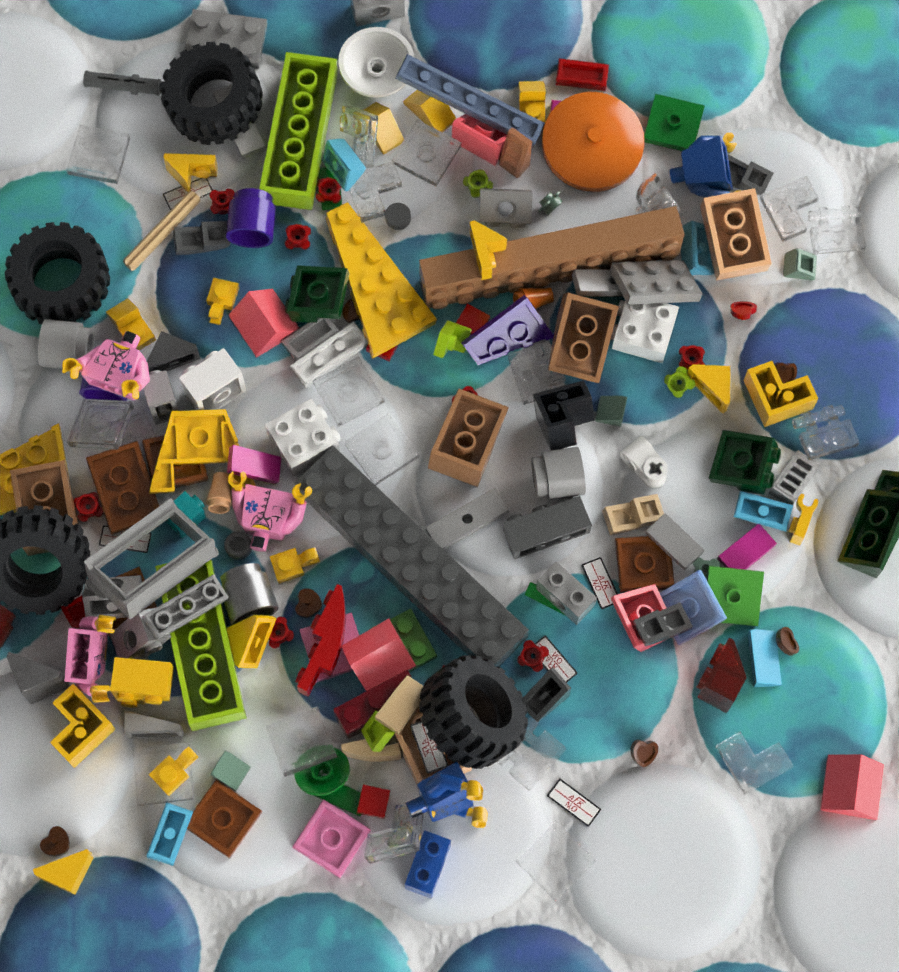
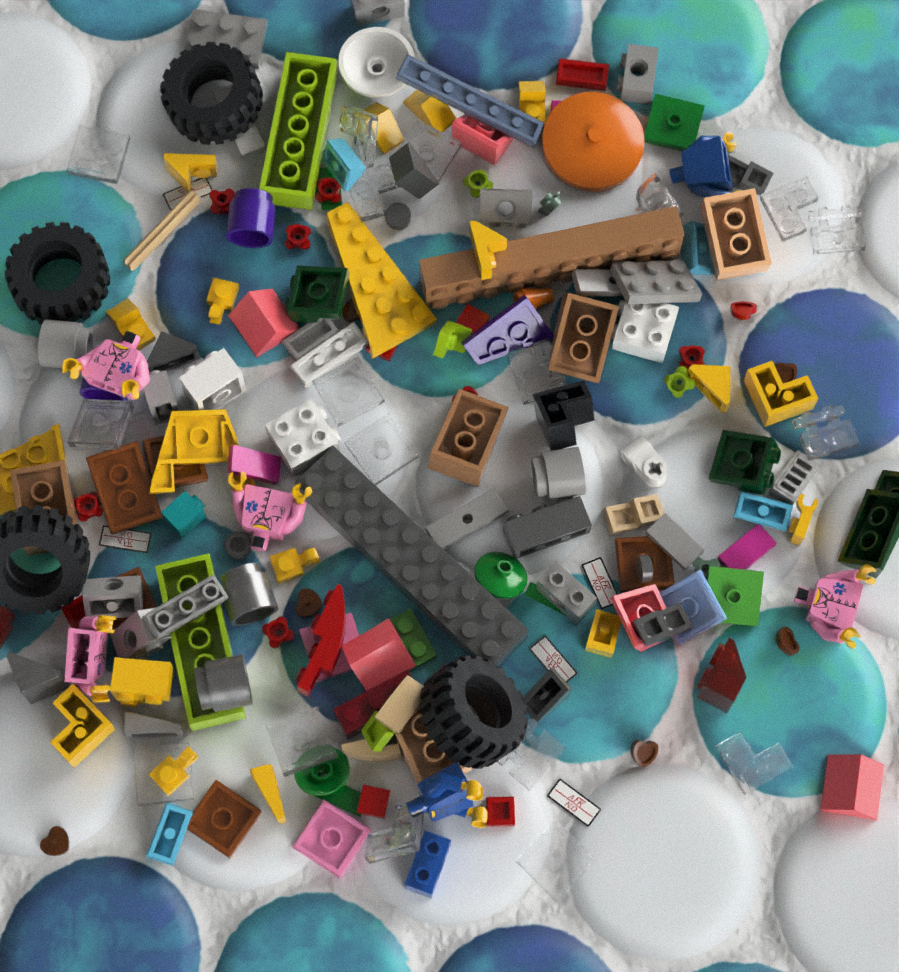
(66, 872): yellow slope -> none
(133, 83): dark grey pin -> none
(164, 578): light grey piece -> none
(200, 239): dark grey slope -> none
(219, 496): light nougat cone -> none
(223, 683): none -> flat silver piece
(230, 770): sand green slope -> none
(249, 639): yellow slope -> none
(267, 783): none -> yellow slope
(412, 172): none -> dark grey slope
(431, 756): clear sticker -> none
(497, 582): none -> green dish
(500, 811): none -> red tile
(516, 153): nougat slope -> none
(525, 657): red plate -> none
(603, 633): none -> yellow slope
(611, 410): sand green slope -> none
(641, 60): none -> light grey brick
(644, 568): none -> dark grey tile
(764, 658): medium azure slope -> none
(800, 264): sand green slope -> none
(835, 604): none -> bright pink torso

